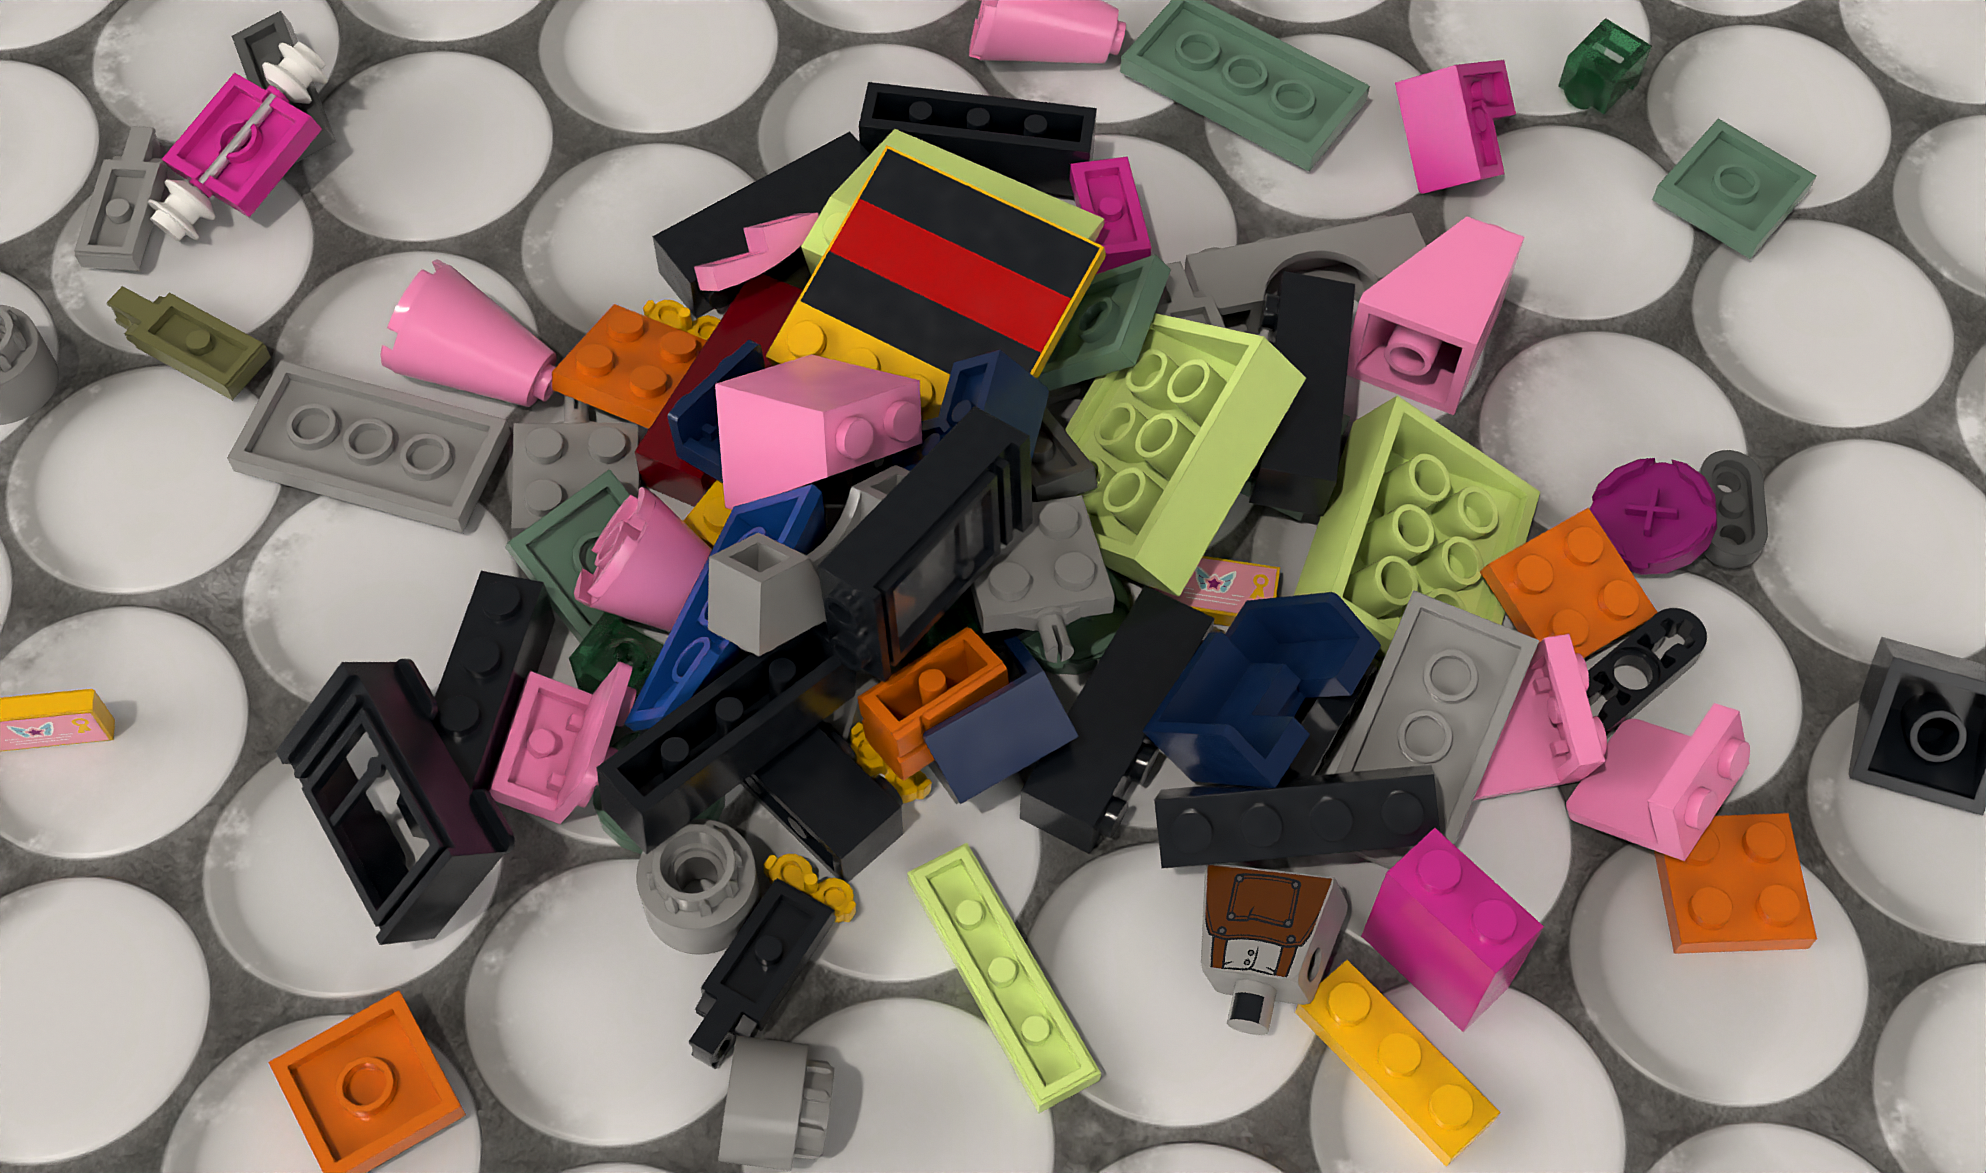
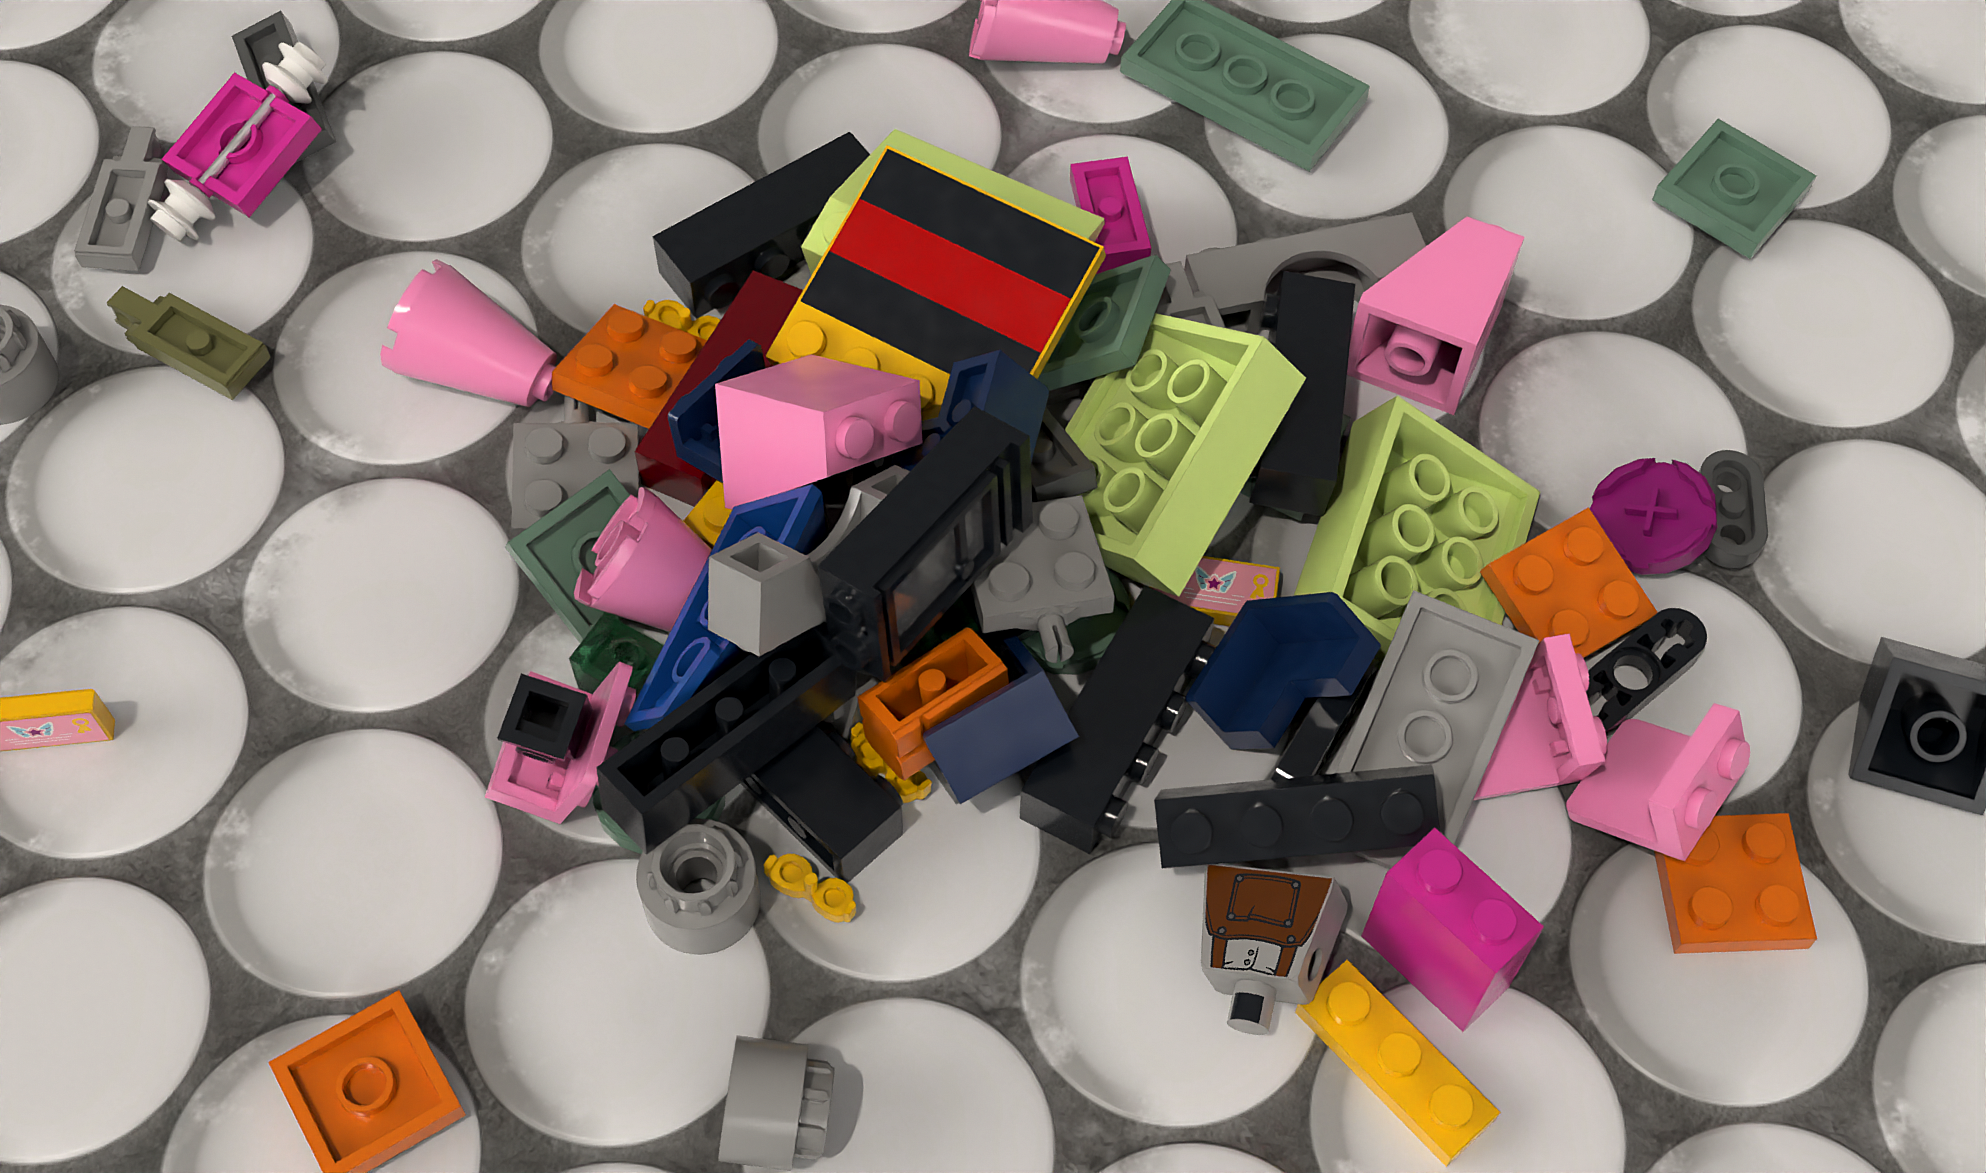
(370, 446): light grey plate -> none
(460, 825): black piece -> none
(491, 657): black brick -> none
(545, 720): none -> black brick
(758, 969): black hinge -> none
(767, 245): bright pink slope -> none
(1003, 978): yellowish green tile -> none
(1007, 135): black brick -> none
(1225, 720): dark blue panel -> none
(1452, 123): dark pink panel -> none
(1596, 79): clear green brick -> none

